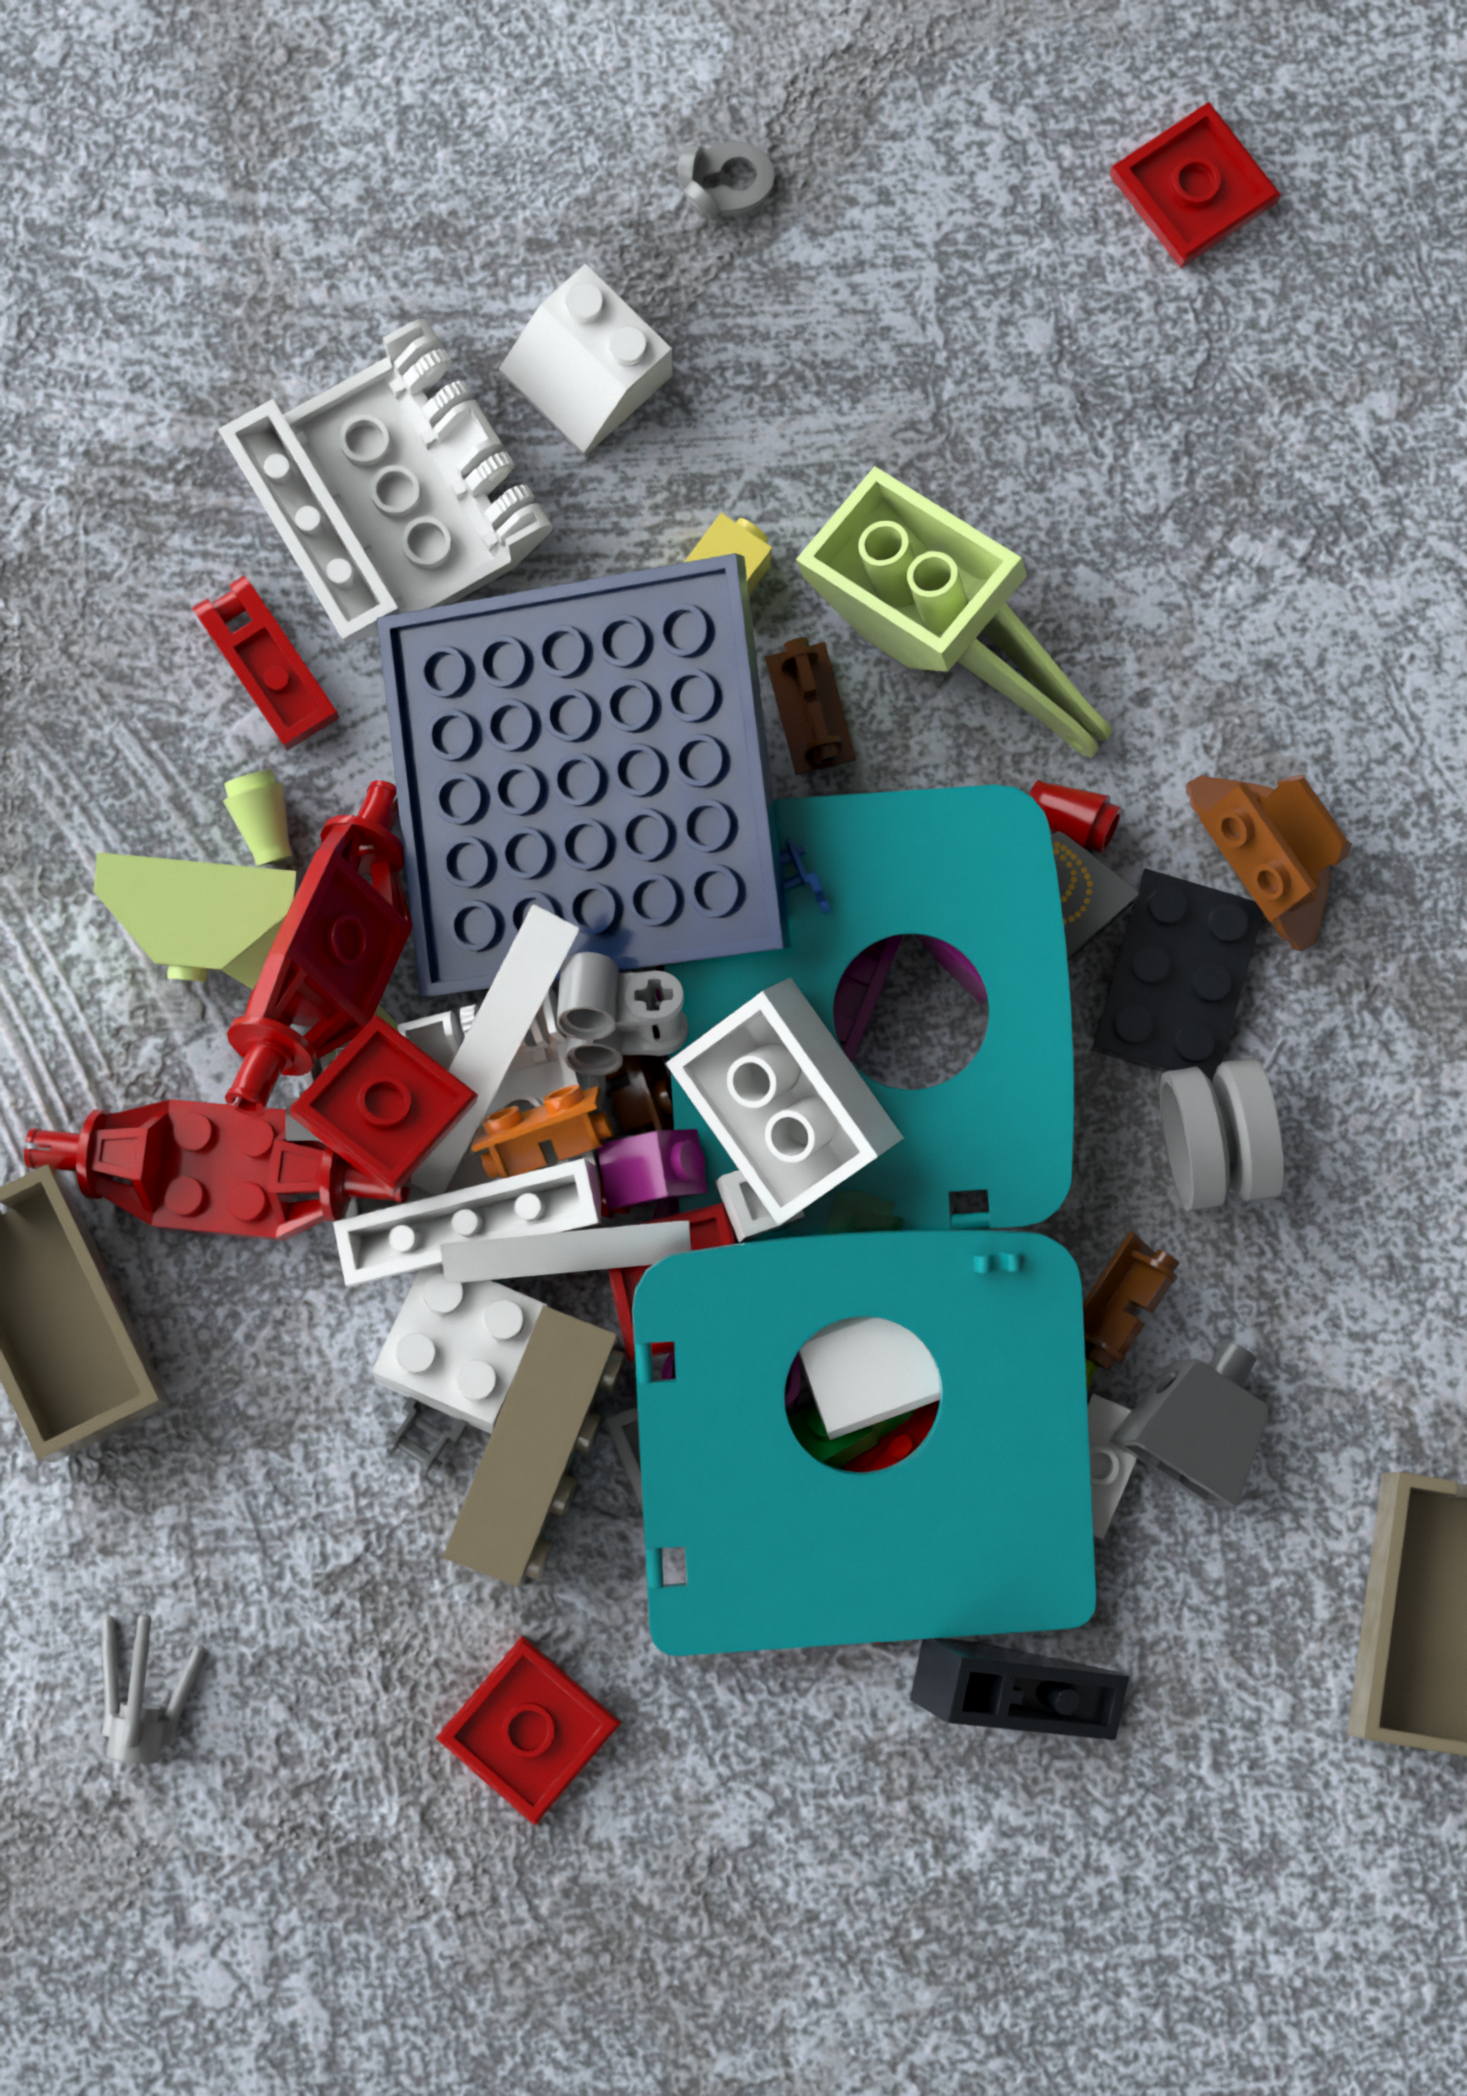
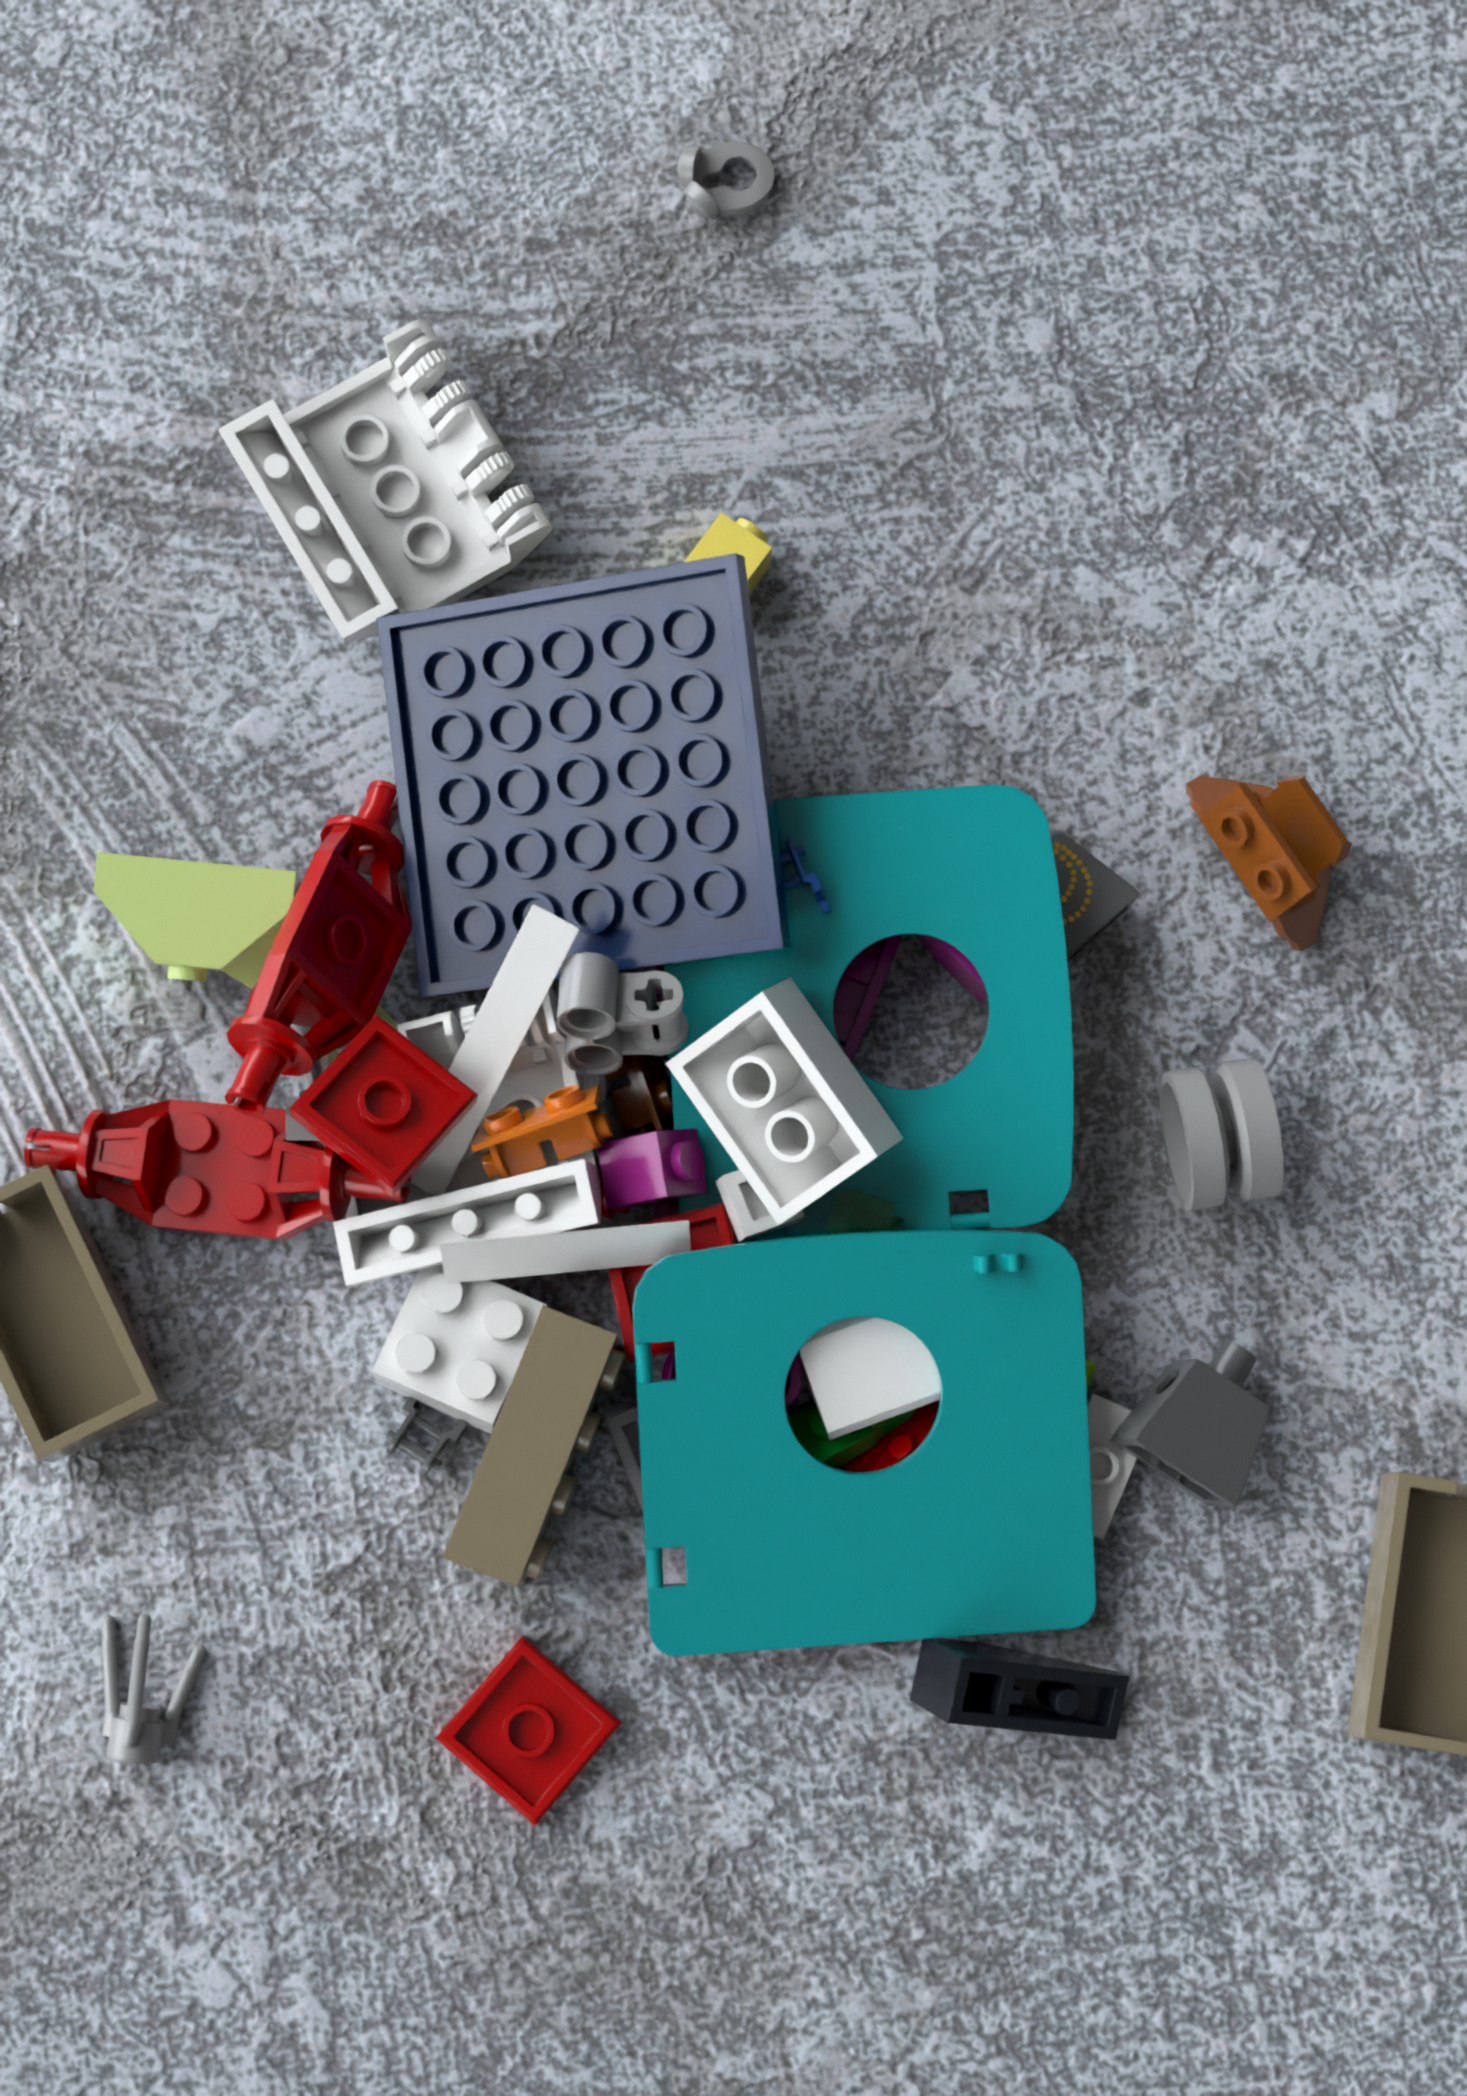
(260, 814): yellowish green cone -> none
(267, 664): red plate -> none
(587, 360): white slope -> none
(809, 706): reddish brown hinge -> none
(926, 590): yellowish green slope -> none
(1078, 813): red cone -> none
(1130, 1280): reddish brown hinge -> none
(1177, 975): black plate -> none
(1194, 184): red tile -> none

